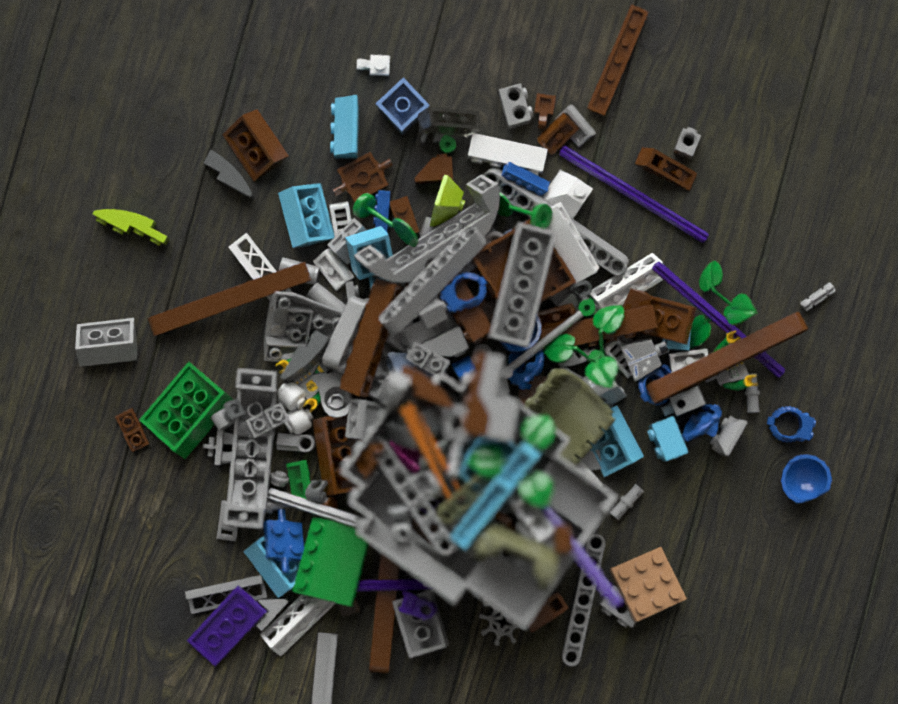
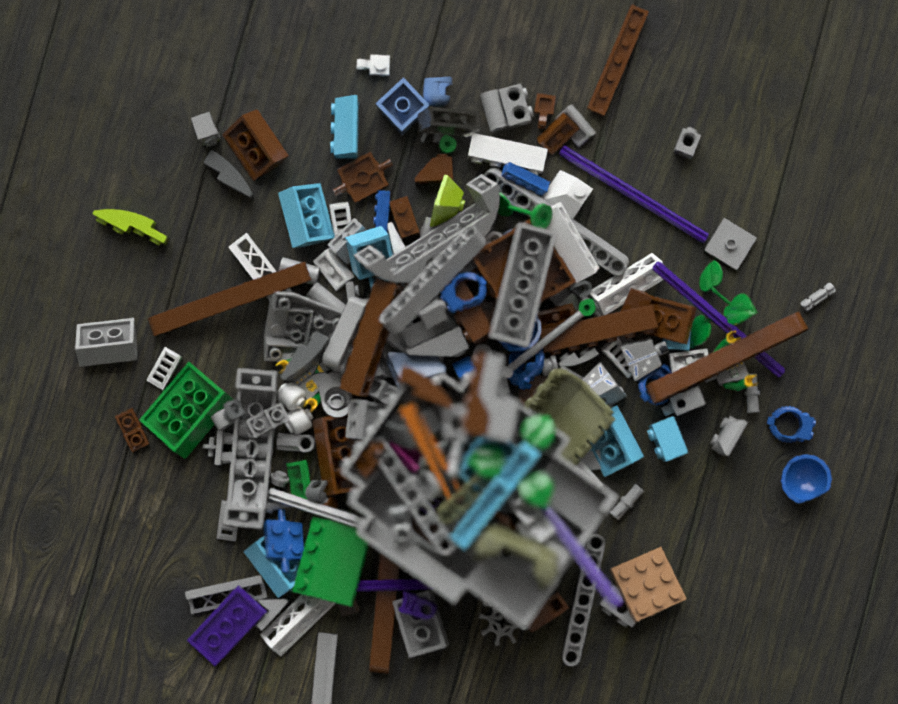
(166, 351): none -> white slope
(206, 129): none -> light grey brick
(365, 206): green piece -> none
(394, 389): light grey slope -> none
(395, 239): none -> white slope
(427, 359): light grey slope -> none
(435, 90): none -> medium blue helmet
(494, 110): none -> light grey pin
(549, 365): none -> light grey wheel
(562, 539): reddish brown piece -> none
(601, 369): green plant -> none
(665, 167): reddish brown slope -> none
(703, 423): blue piece -> none
(730, 244): none -> light grey plate

